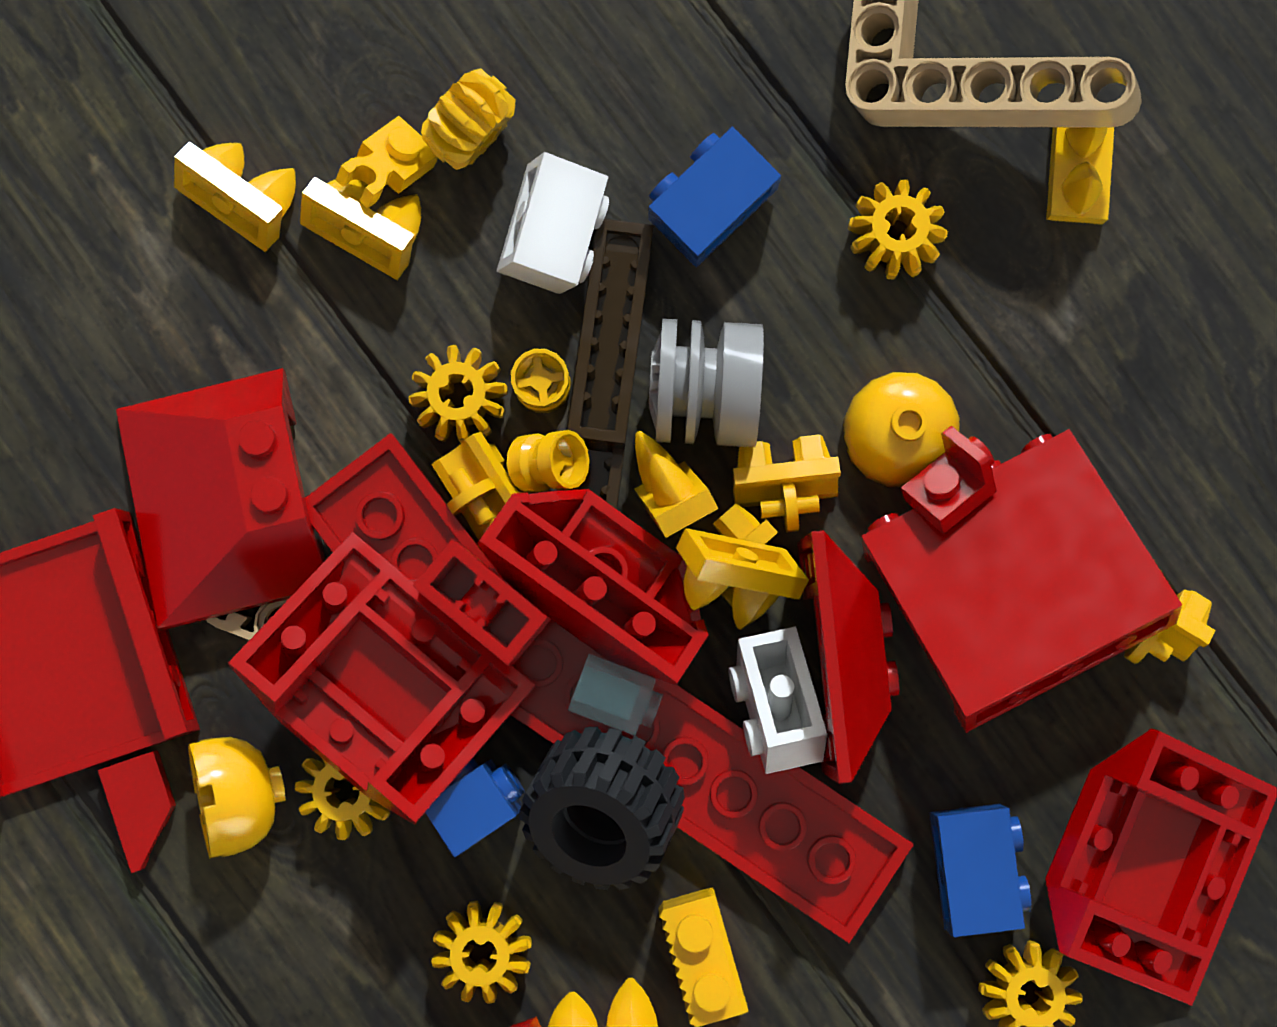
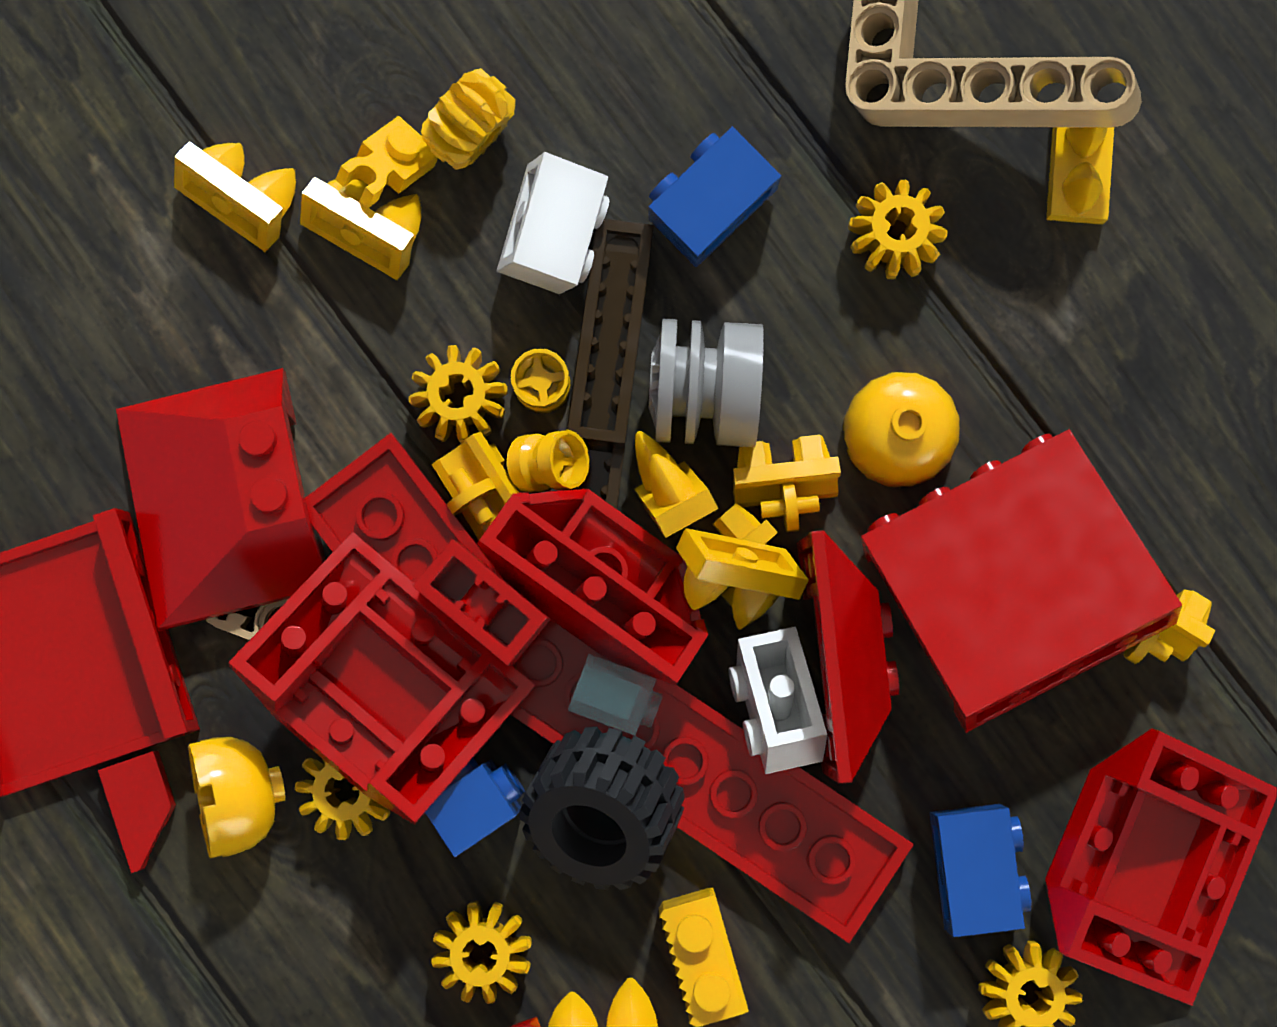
(953, 482): red bracket -> none

